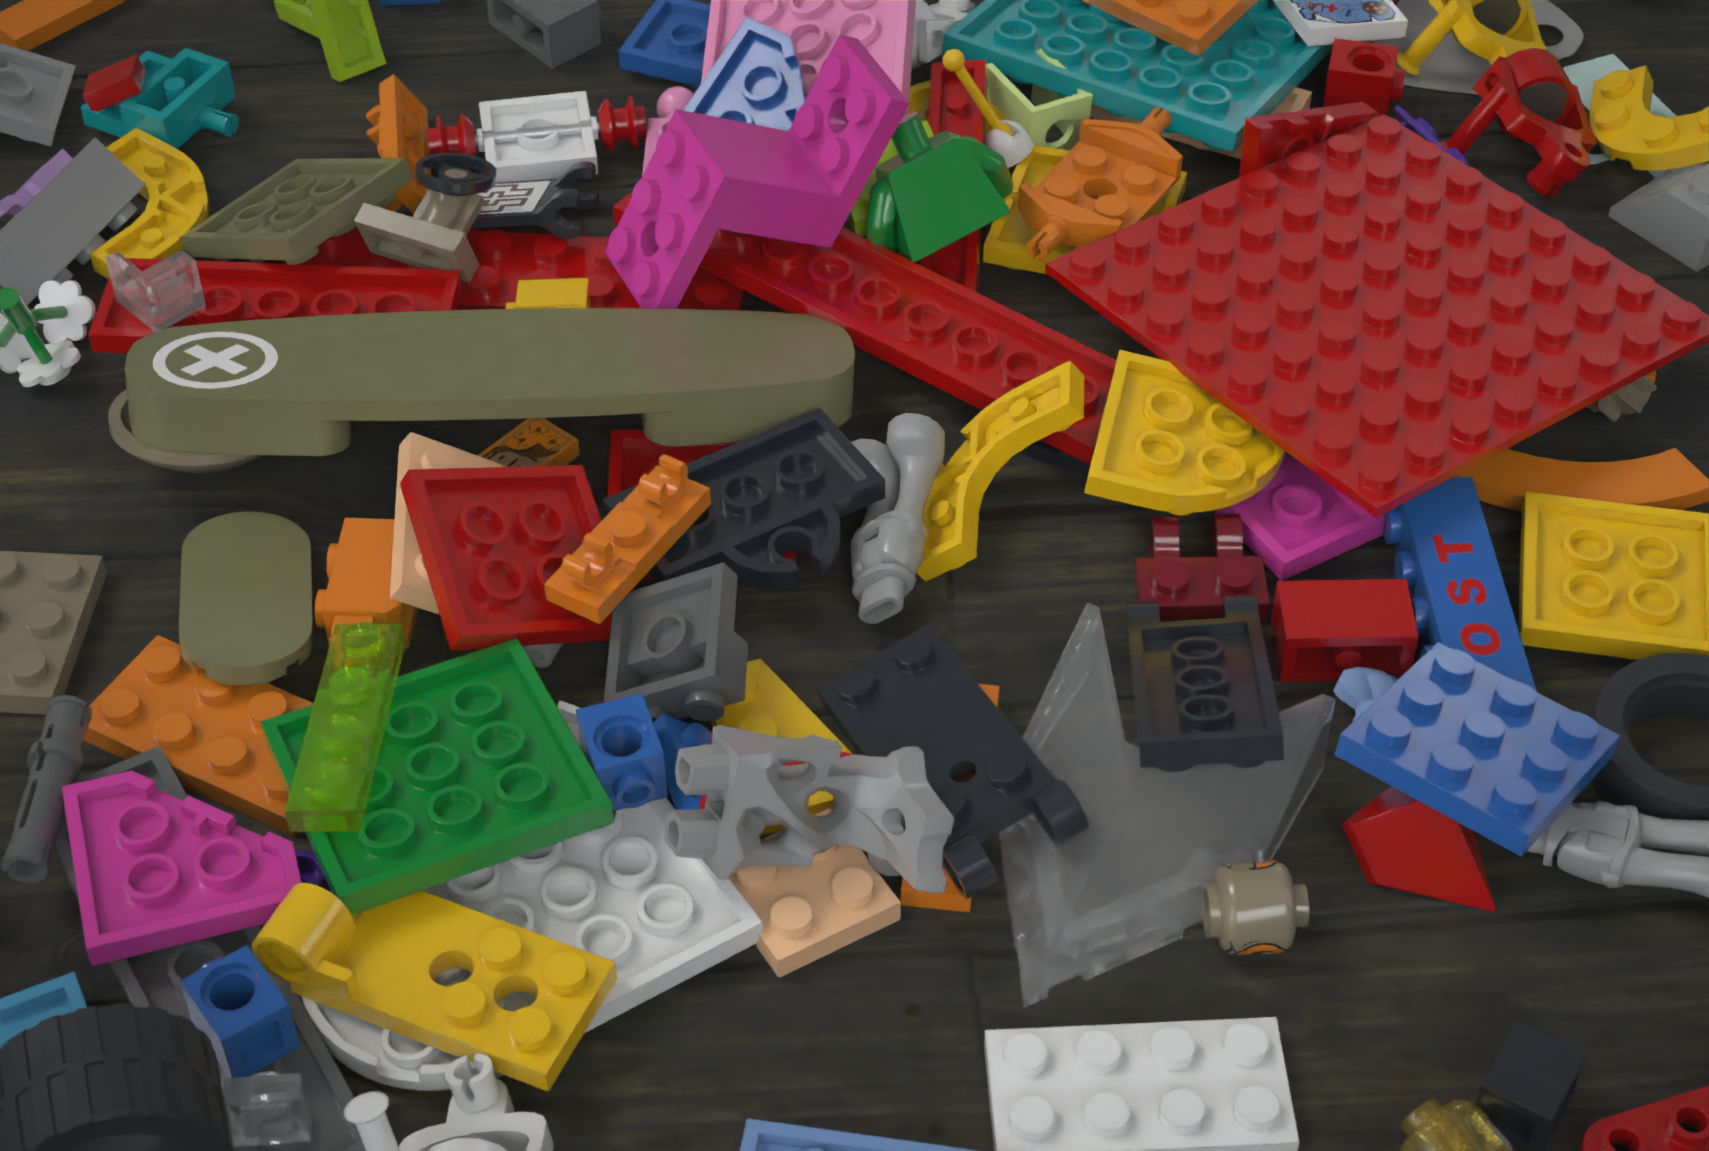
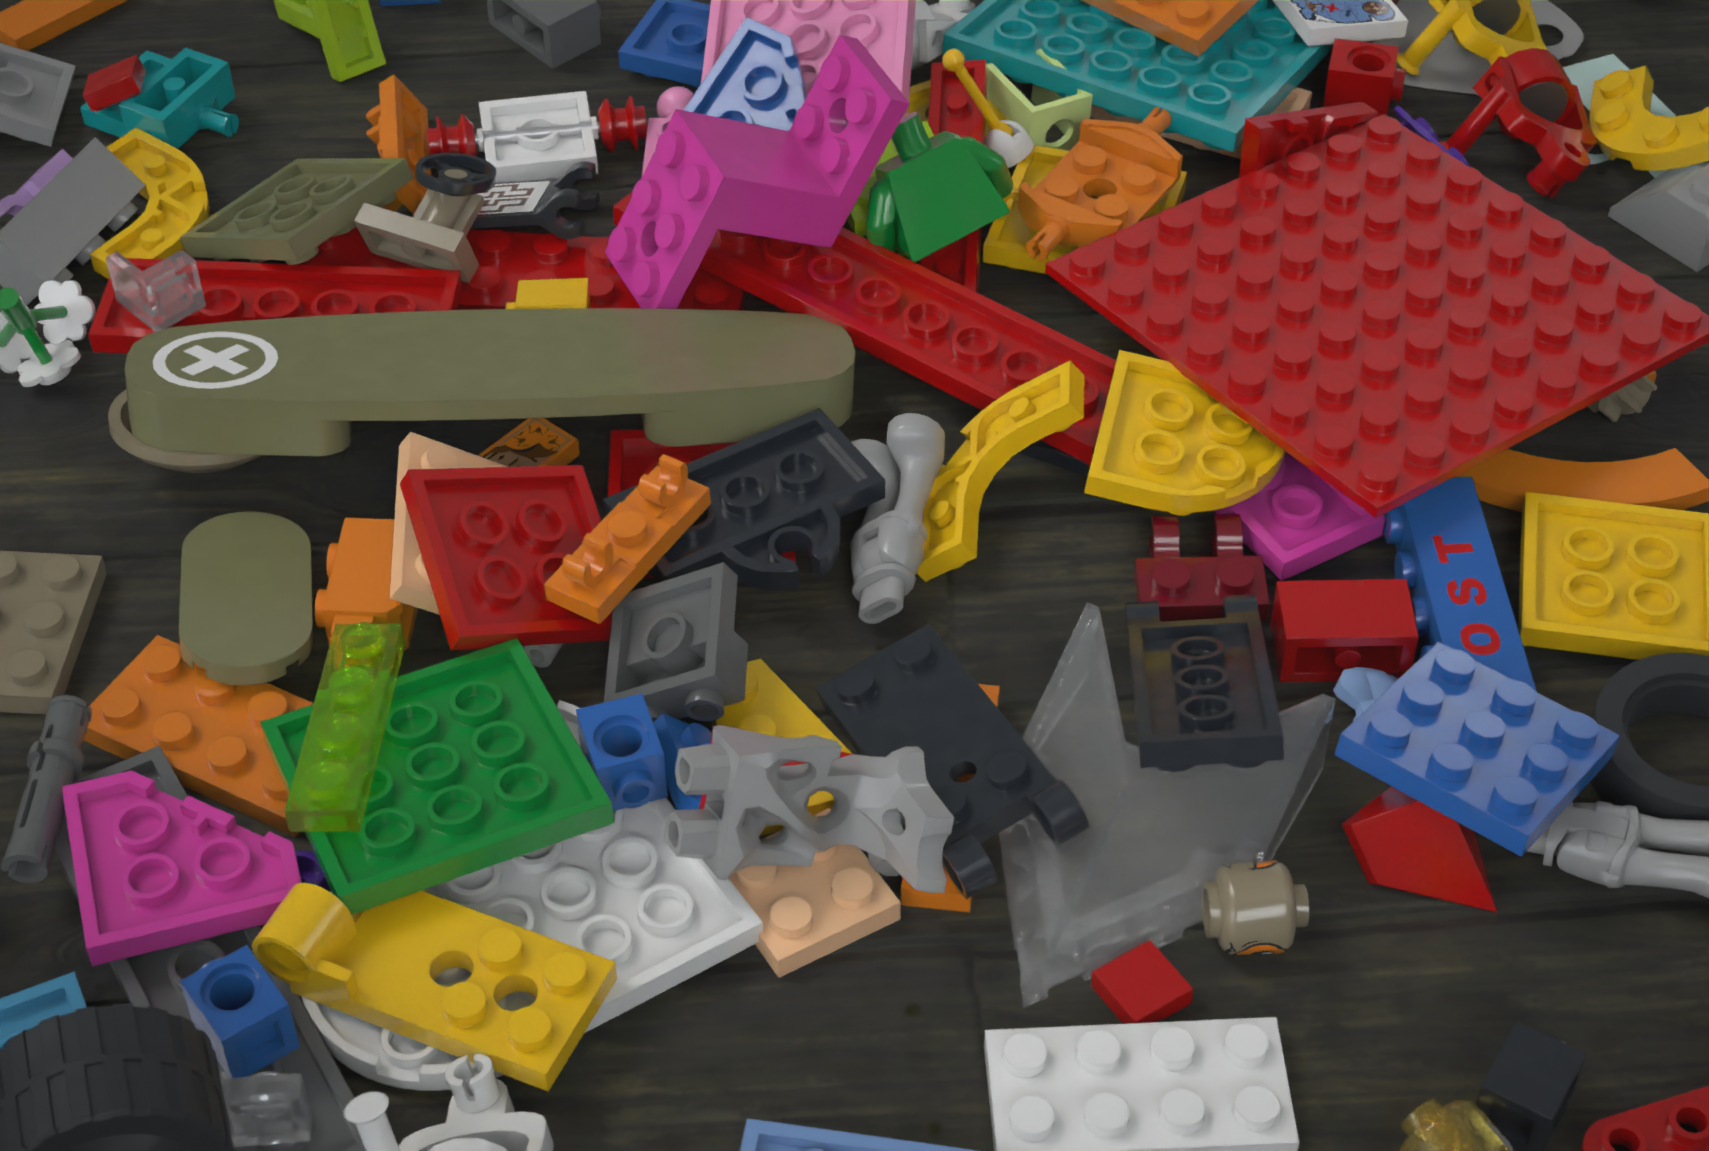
(1142, 986): none -> red tile

